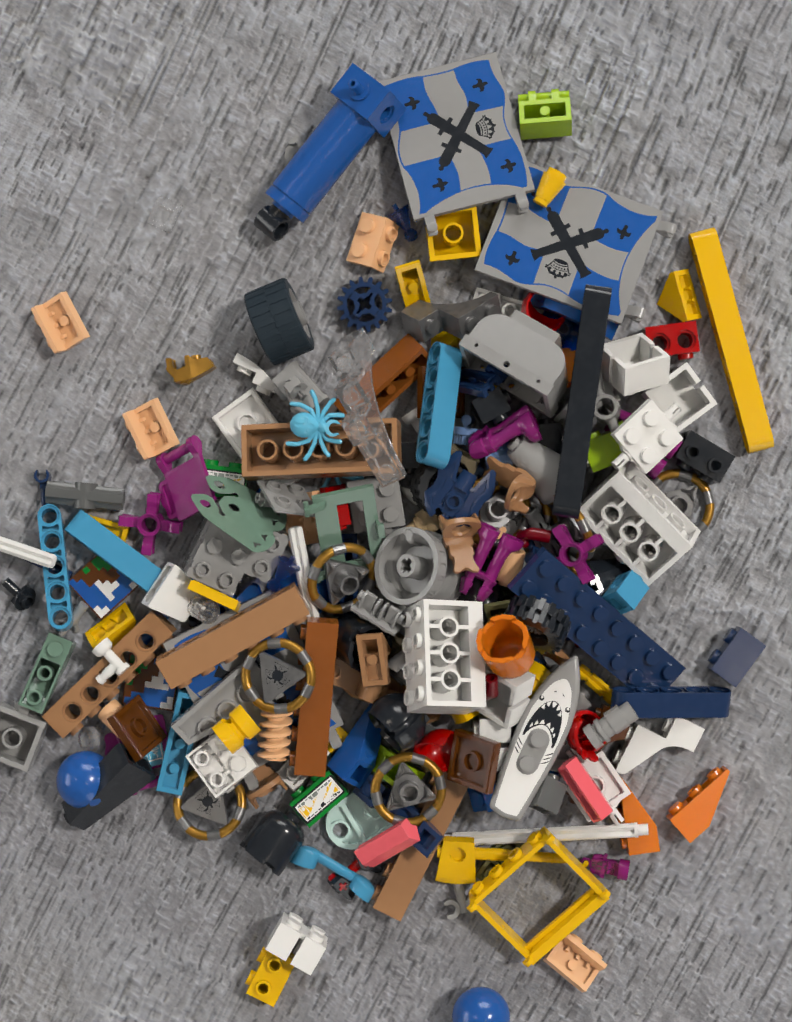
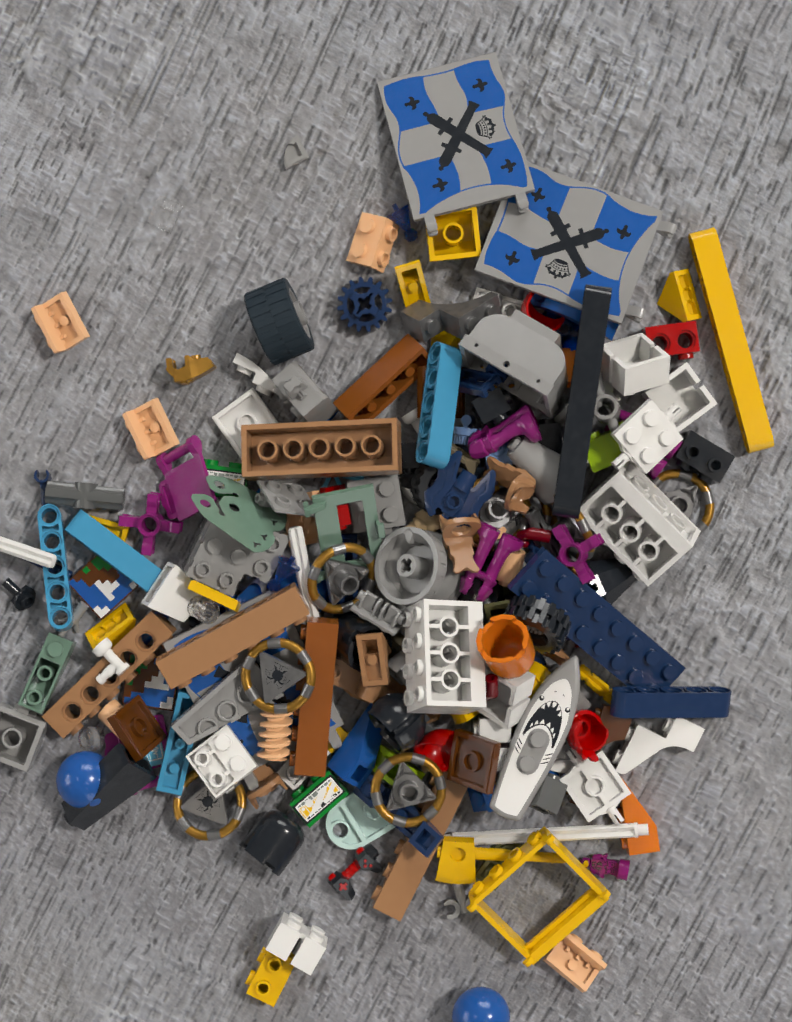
(236, 729): yellow wheel -> none
(310, 856): dark azure piece -> none
(314, 426): medium azure animal -> none
(360, 111): blue piece -> none
(363, 420): clear arch -> none
(387, 843): coral piece -> none
(545, 114): lime brick -> none
(549, 186): yellow cone -> none
(585, 789): coral piece -> none
(613, 722): light grey axle -> none
(626, 591): dark azure brick -> none
(697, 810): orange slope -> none
(735, 655): dark blue brick -> none

